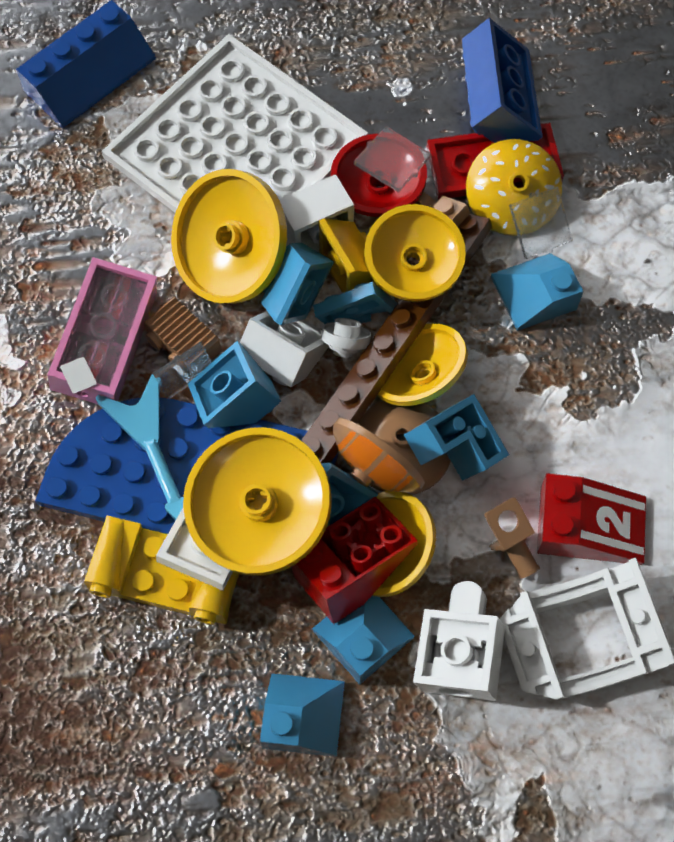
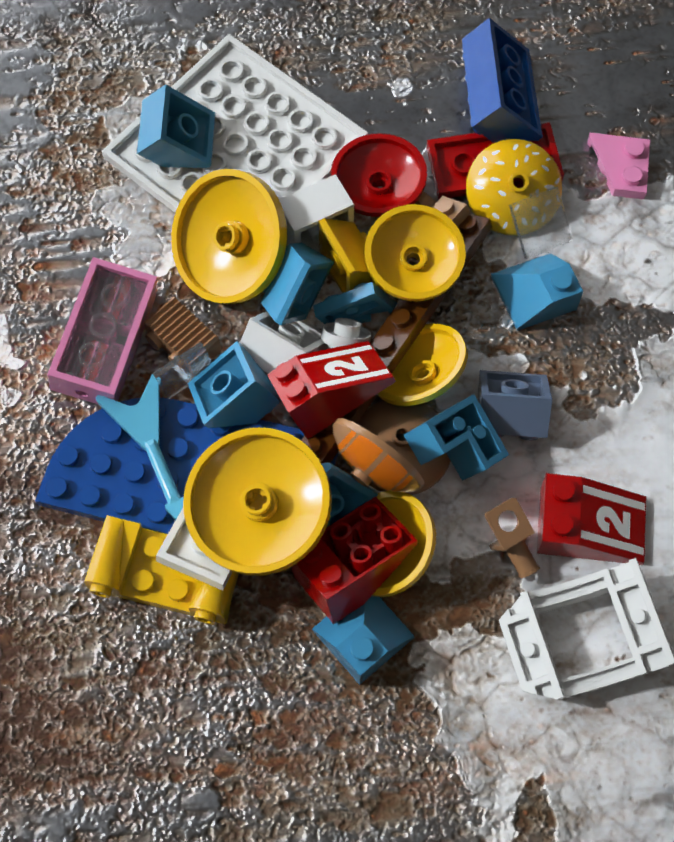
(78, 375): white sticker -> none
(85, 64): blue slope -> none
(175, 130): none -> dark azure slope
(302, 715): dark azure slope -> none
(329, 384): none -> red slope
(392, 159): clear piece -> none
(460, 647): white brick -> none
(516, 403): none -> sand blue slope
(623, 163): none -> bright pink wing

